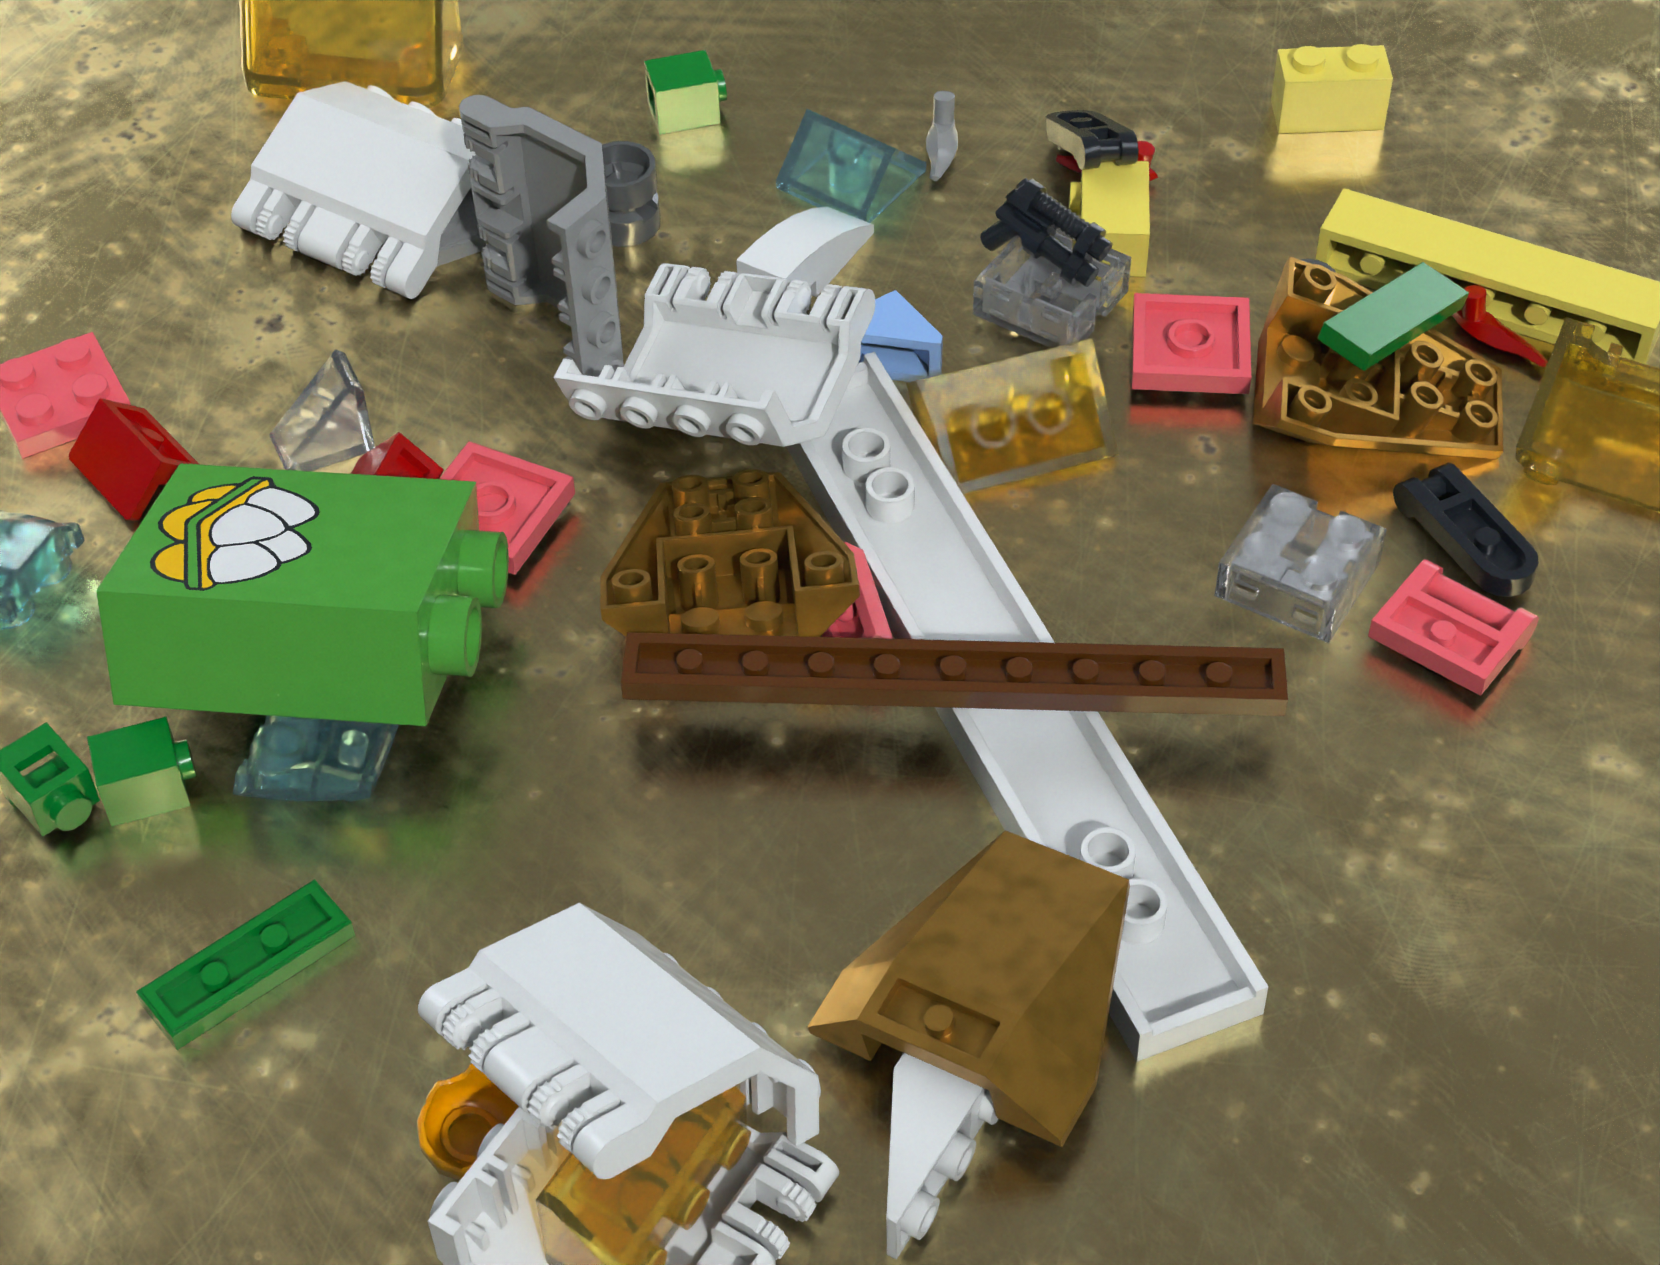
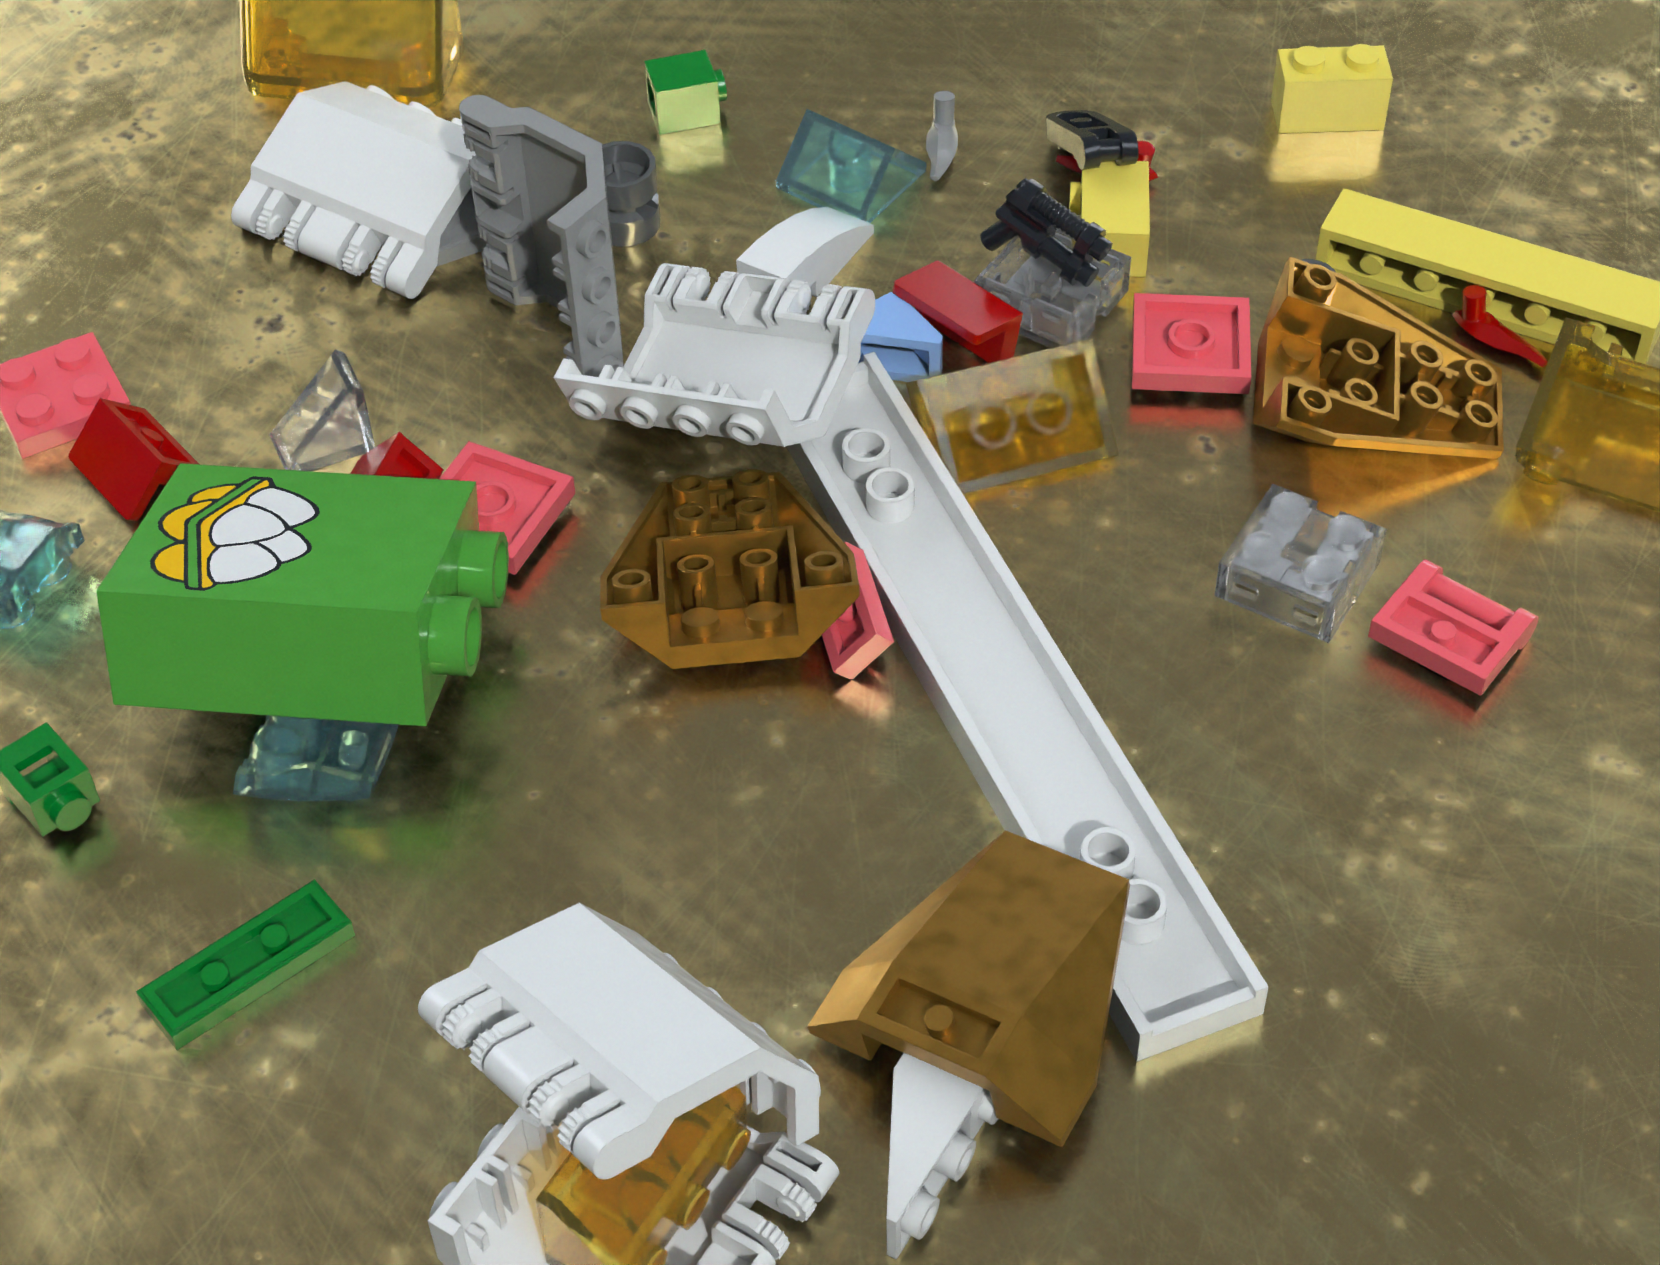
(141, 770): green brick -> none
(458, 1119): light orange hair -> none
(955, 674): reddish brown plate -> none
(962, 310): none -> red panel
(1392, 316): tile -> none
(1470, 530): black plate -> none

